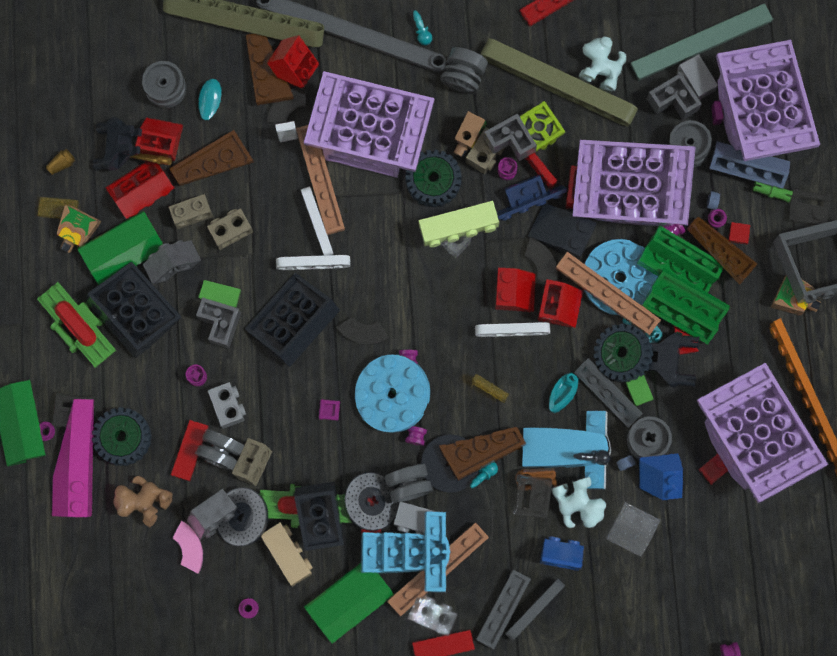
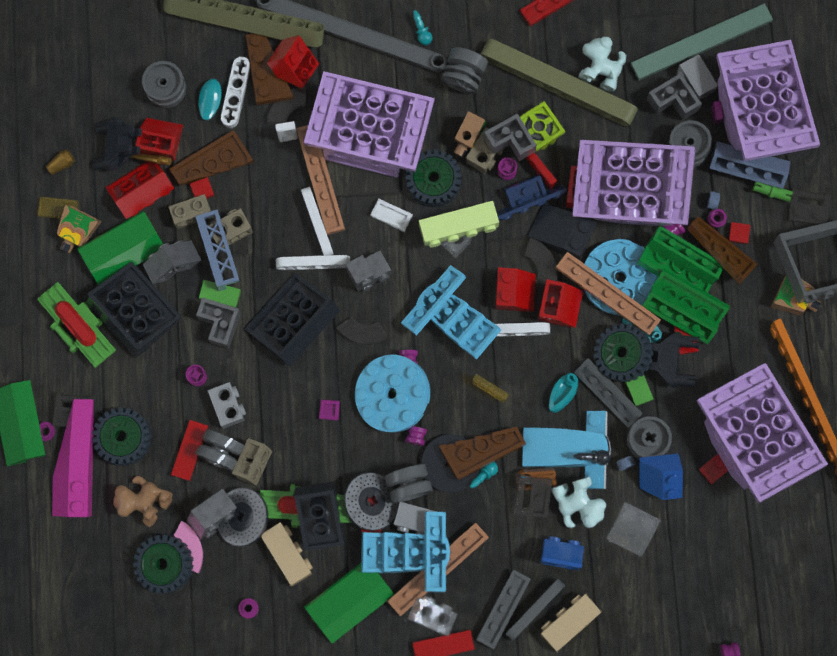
(148, 563): none -> wheel
(202, 187): none -> red tile
(212, 255): none -> sand blue fence
(235, 92): none -> white beam
(368, 271): none -> flat silver brick
(391, 215): none -> white tile
(452, 315): none -> medium azure slope
(569, 622): none -> tan brick

